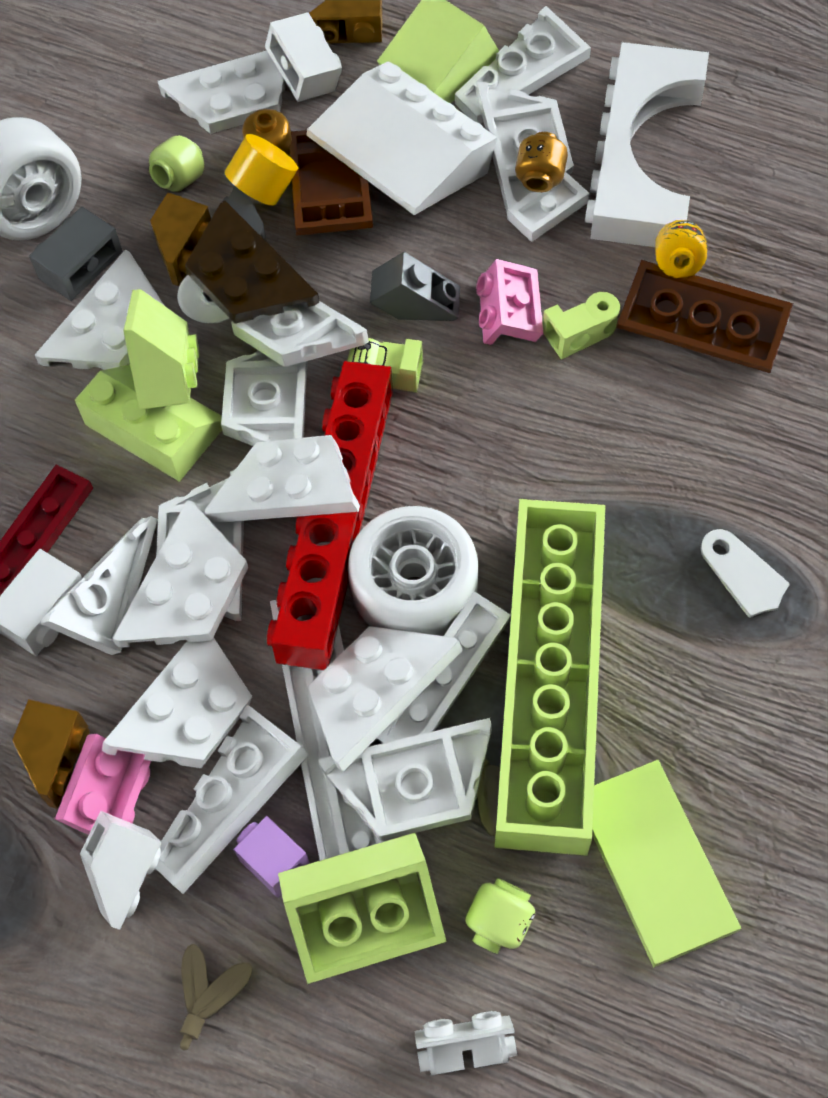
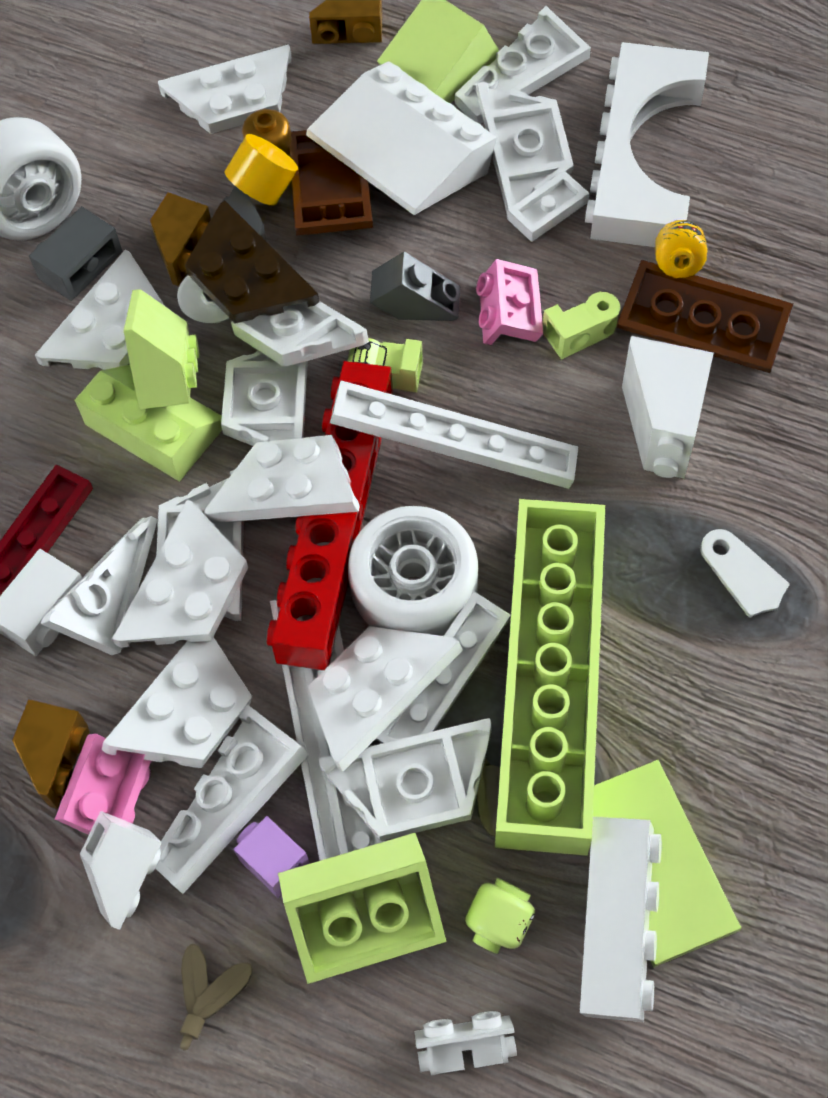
(176, 163): yellowish green head -> none
(303, 56): white brick -> none
(454, 434): none -> white plate
(541, 162): pearl gold head -> none
(618, 920): none -> white brick
(664, 401): none -> white slope

